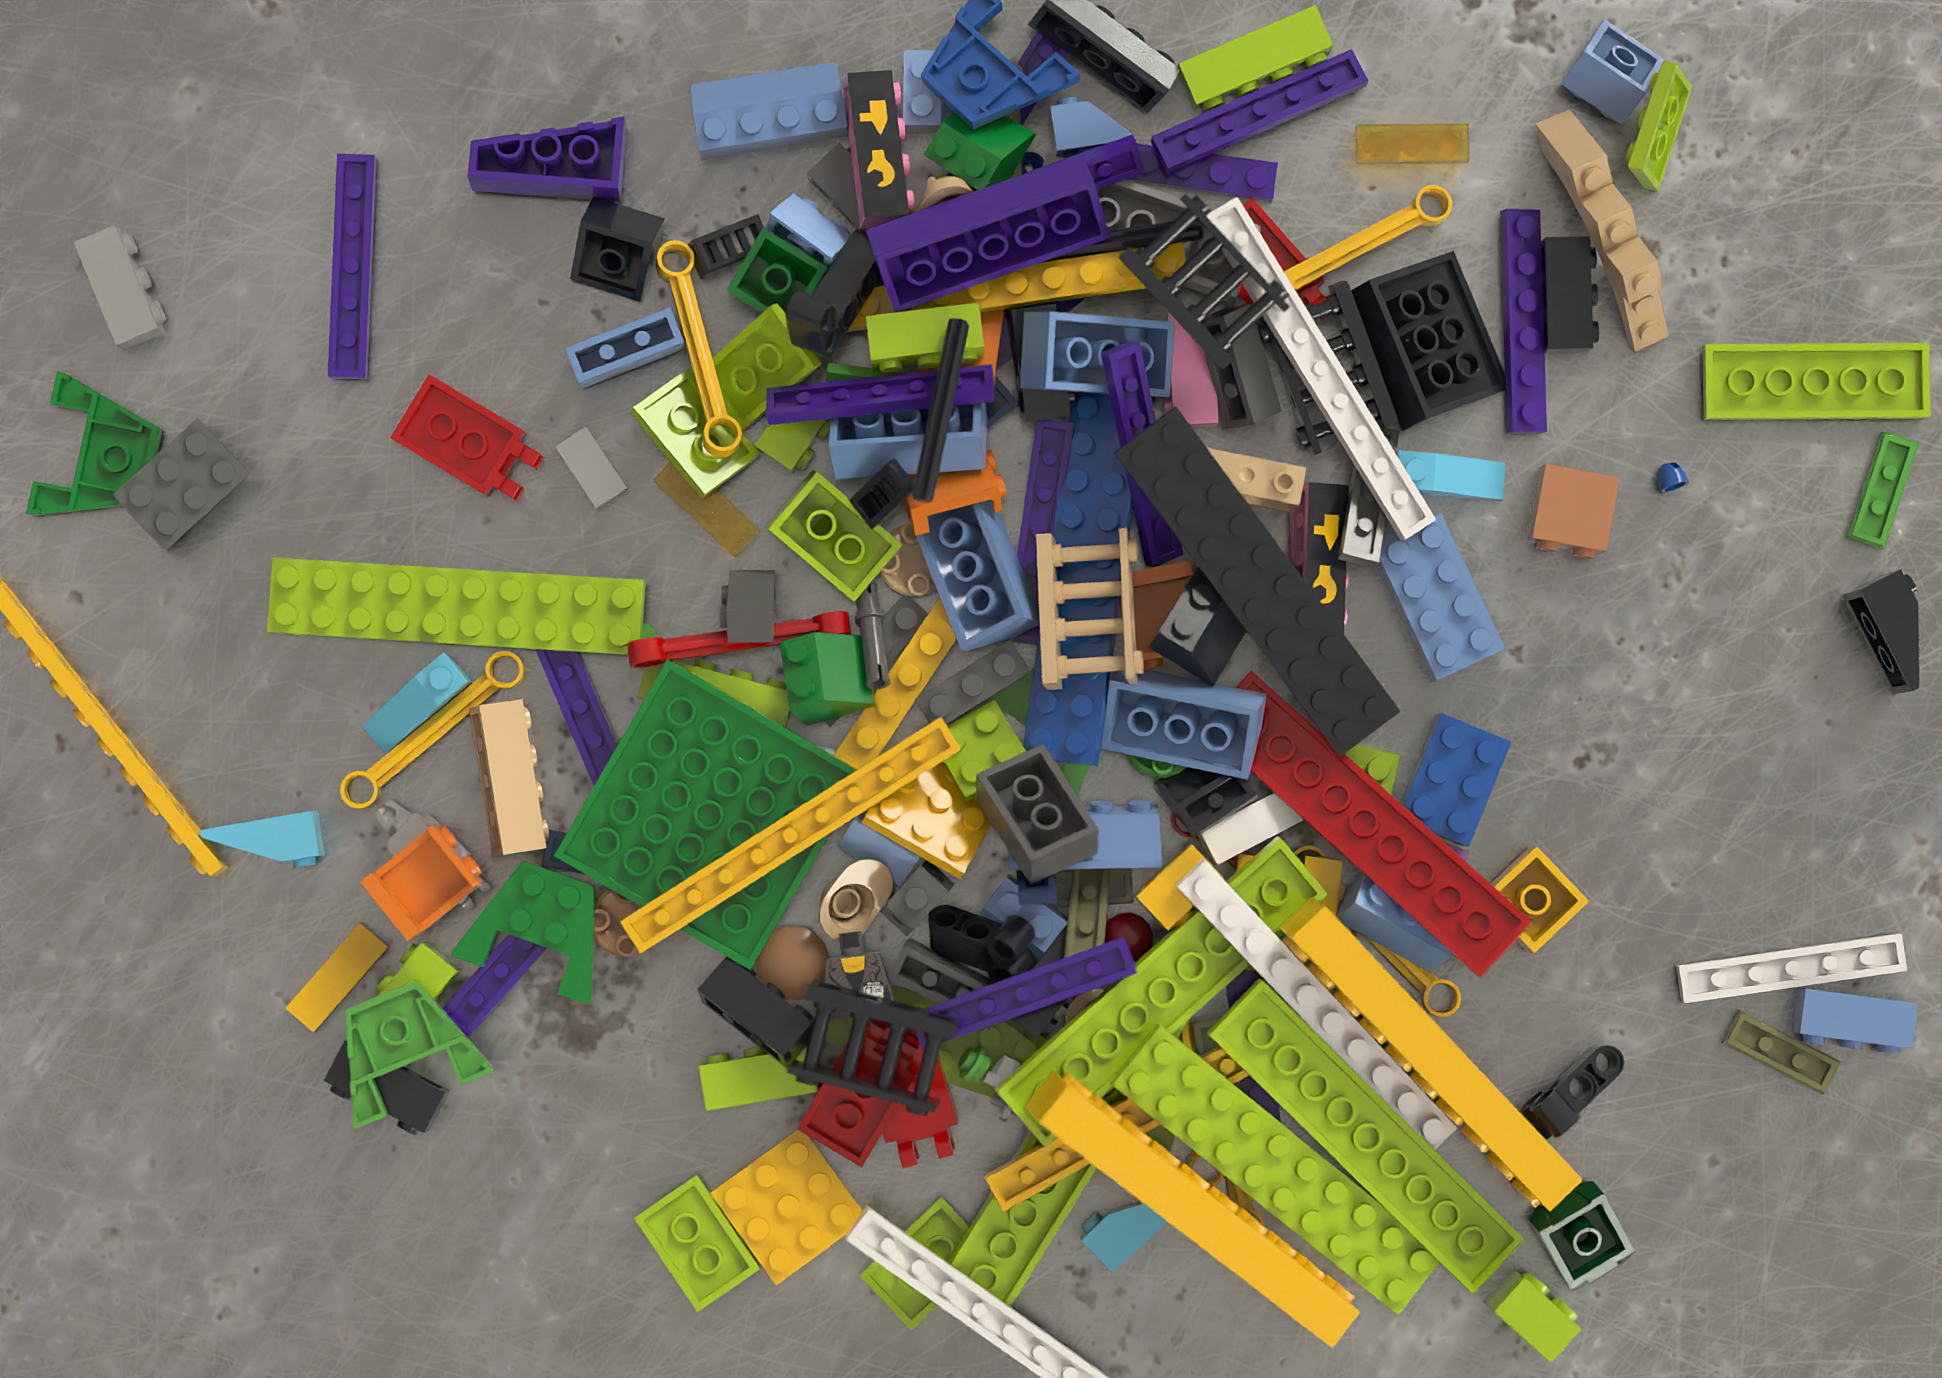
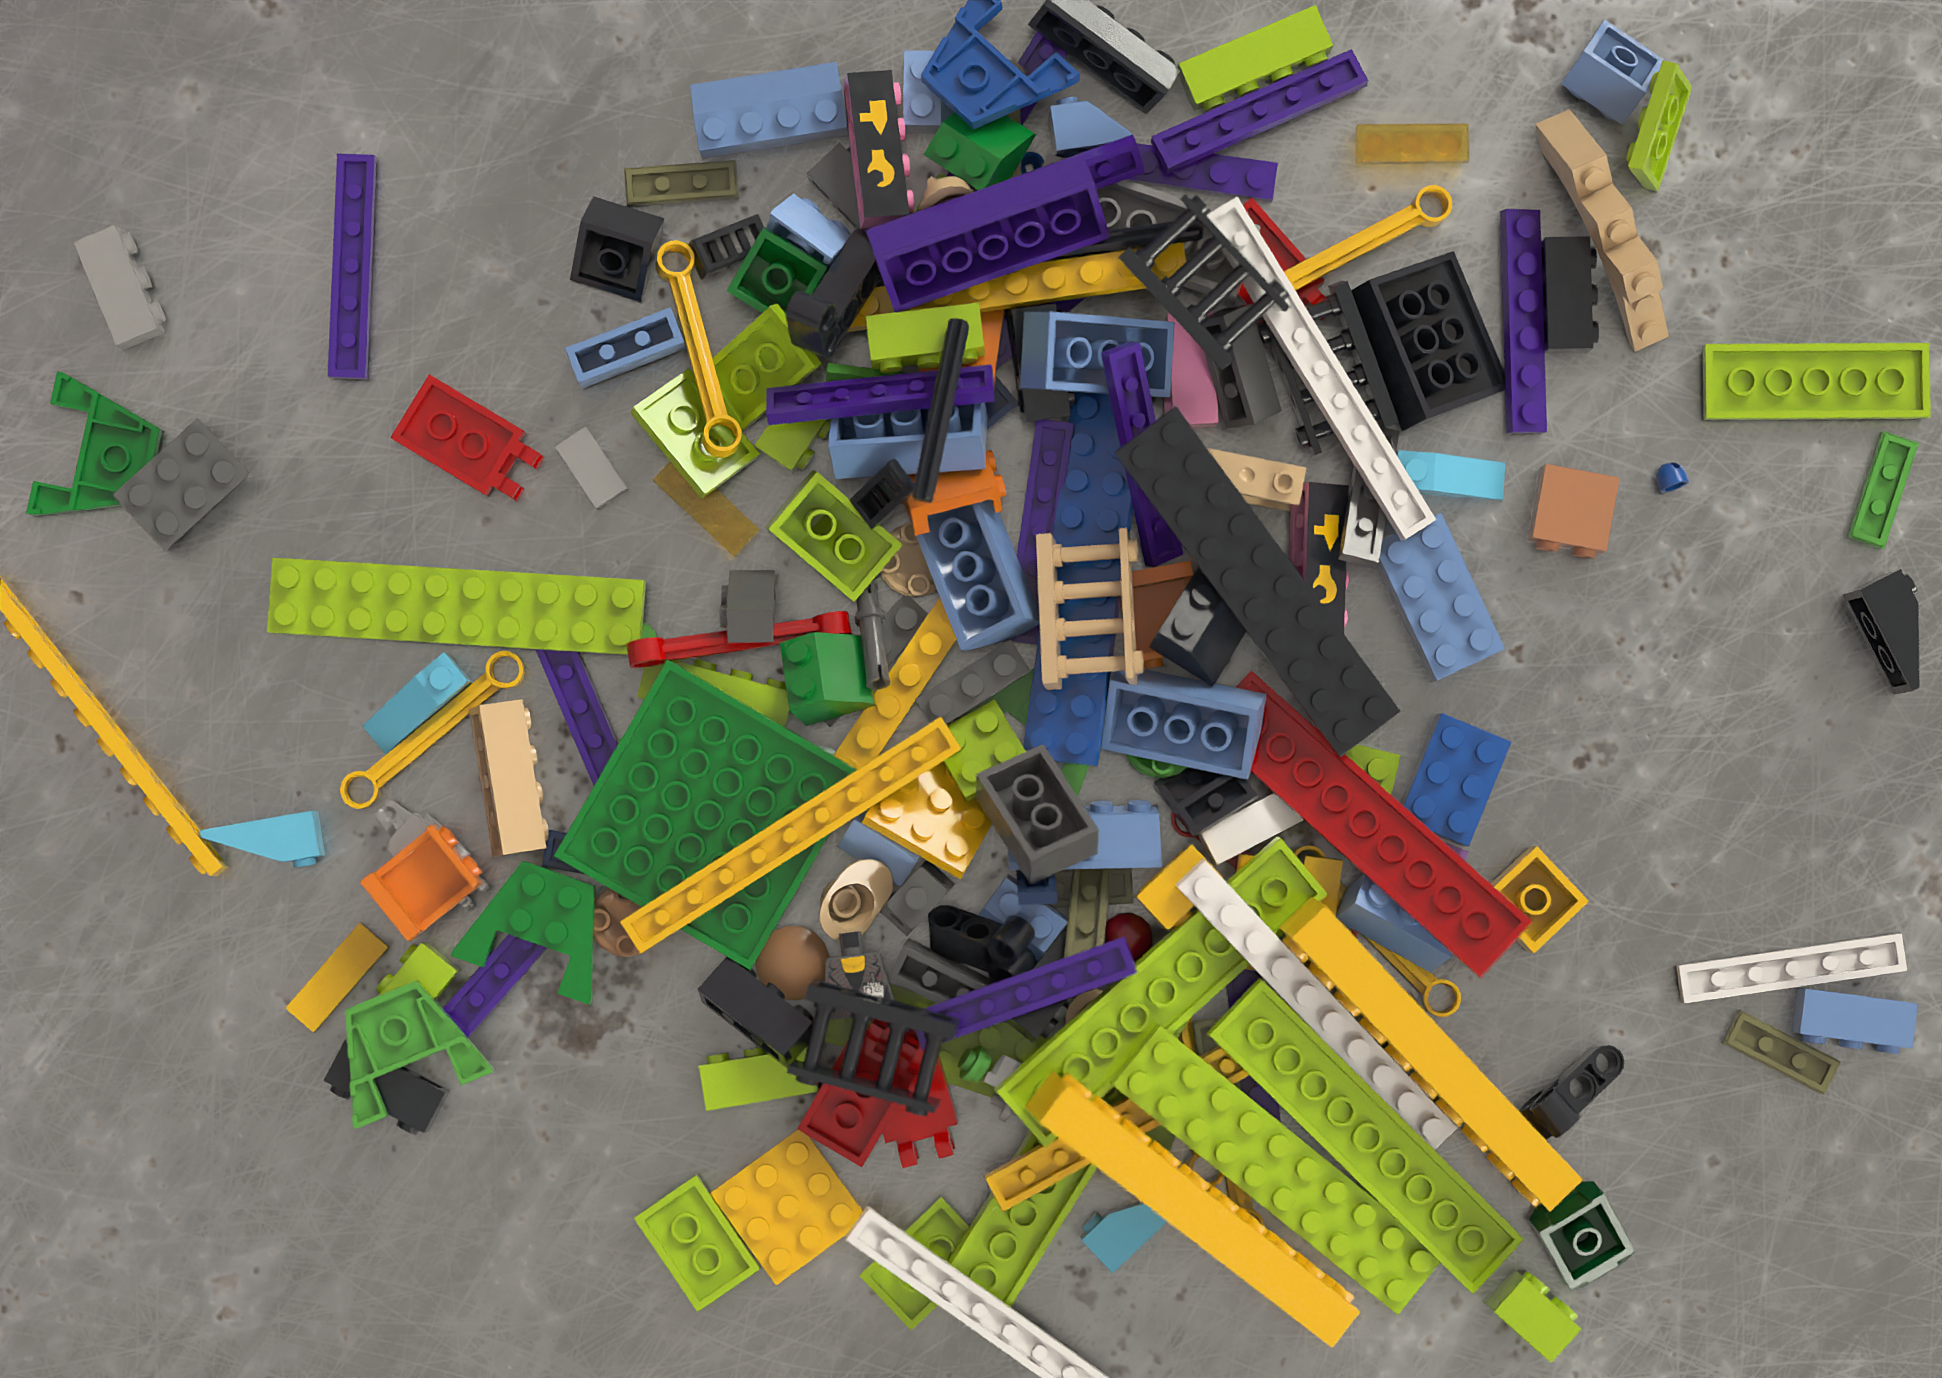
(553, 162): dark purple wedge -> none
(681, 183): none -> olive tile

